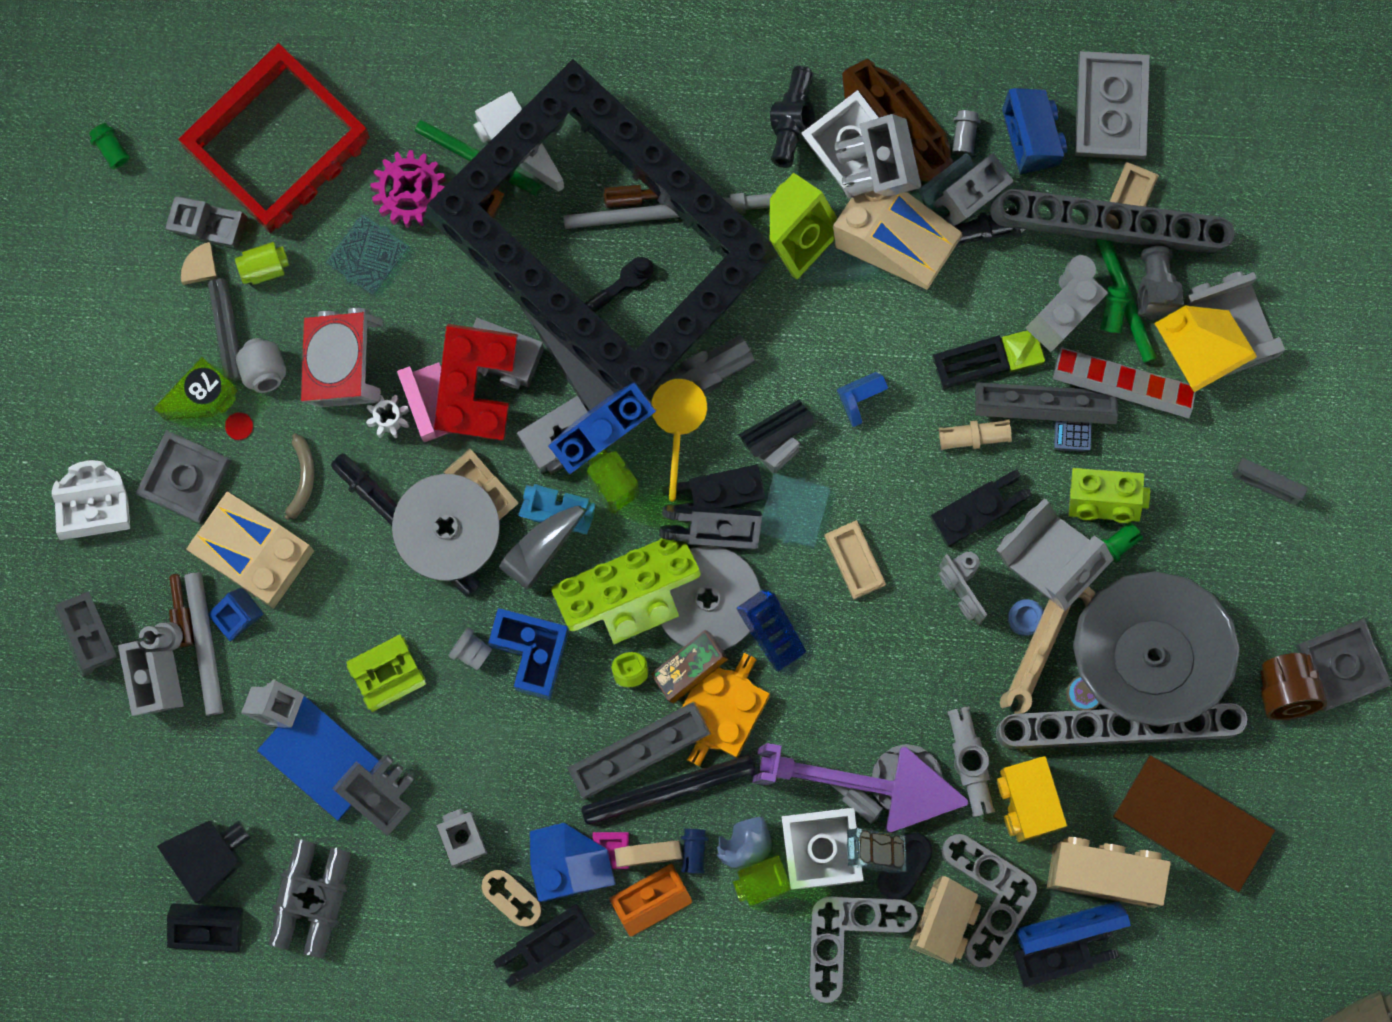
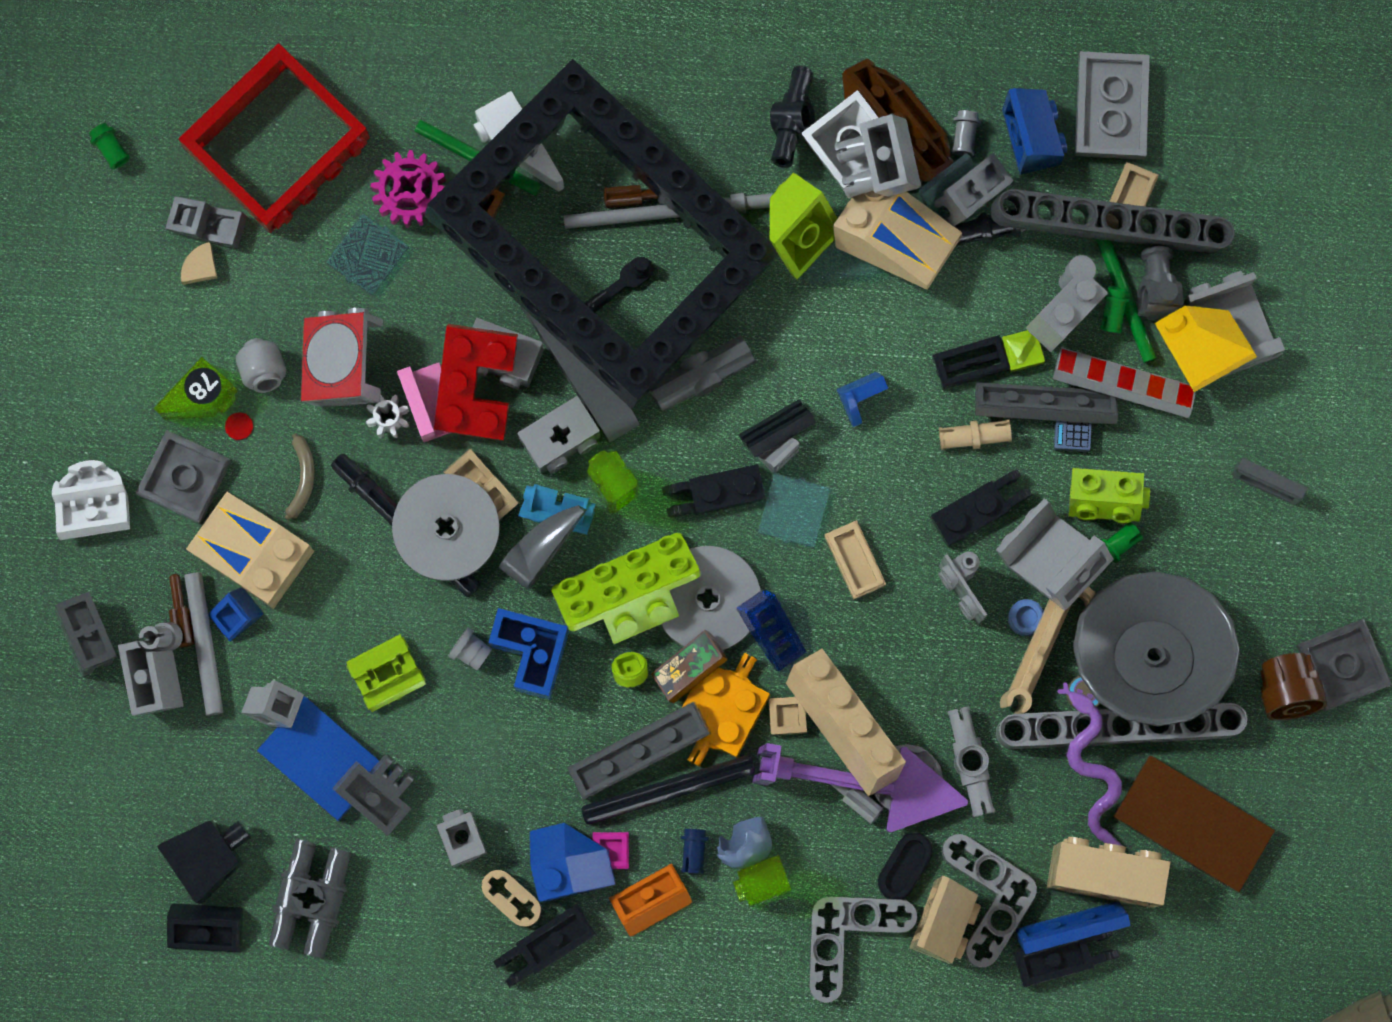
(225, 327): dark grey axle -> none
(262, 263): lime brick -> none
(601, 427): blue slope -> none
(648, 853): tan beam -> none
(679, 411): yellow piece -> none
(713, 526): black hinge -> none
(786, 716): none -> tan tile
(819, 849): white slope -> none
(845, 722): none -> tan brick
(876, 850): tile -> none
(1032, 798): yellow slope -> none
(1086, 706): none -> medium lavender animal

